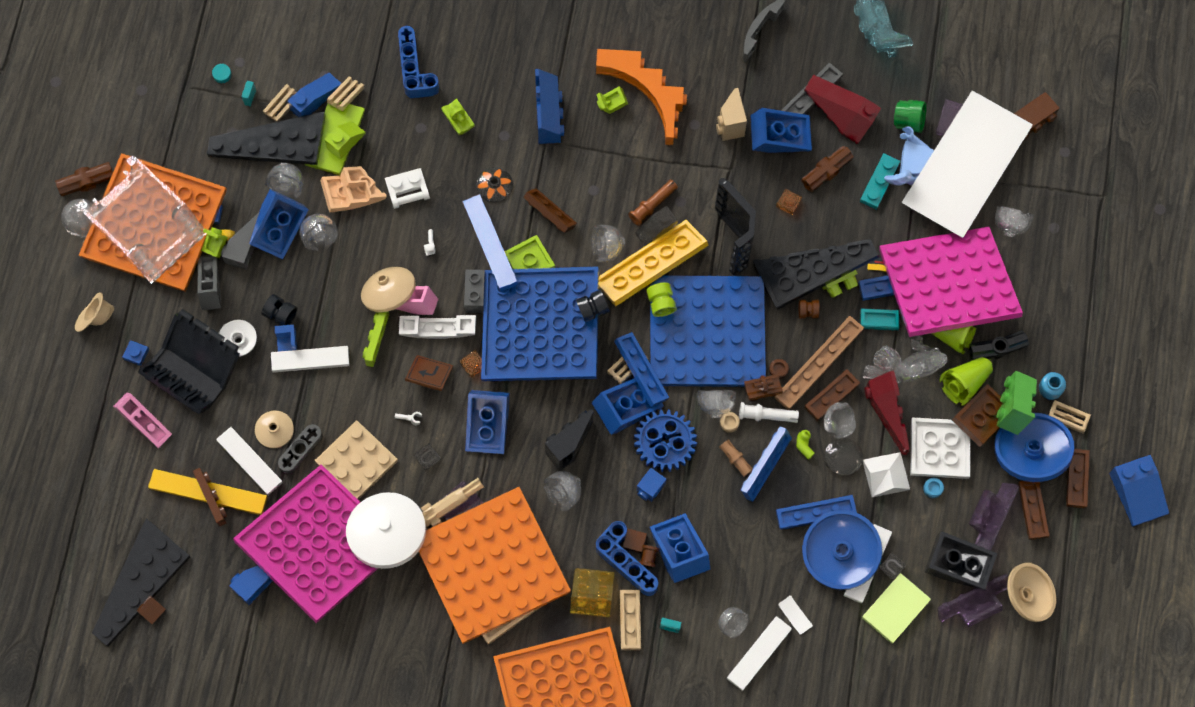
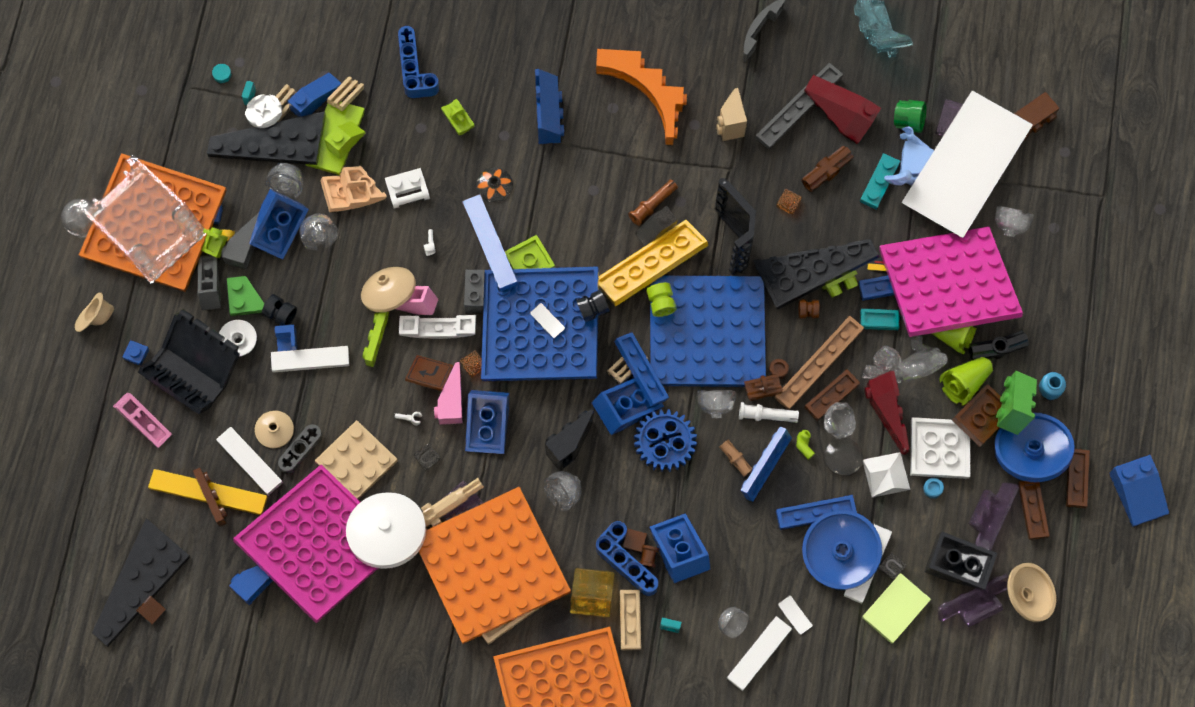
(84, 179): reddish brown piece -> none
(243, 297): none -> bright green wing
(263, 111): none -> white tile
(450, 400): none -> bright pink slope
(547, 320): none -> white sticker
(550, 210): reddish brown plate -> none
(607, 243): clear cylinder -> none
(612, 100): lime bracket -> none
(650, 485): blue brick -> none
(729, 422): tan tile -> none
(780, 131): blue slope -> none
(1081, 429): tan tile -> none

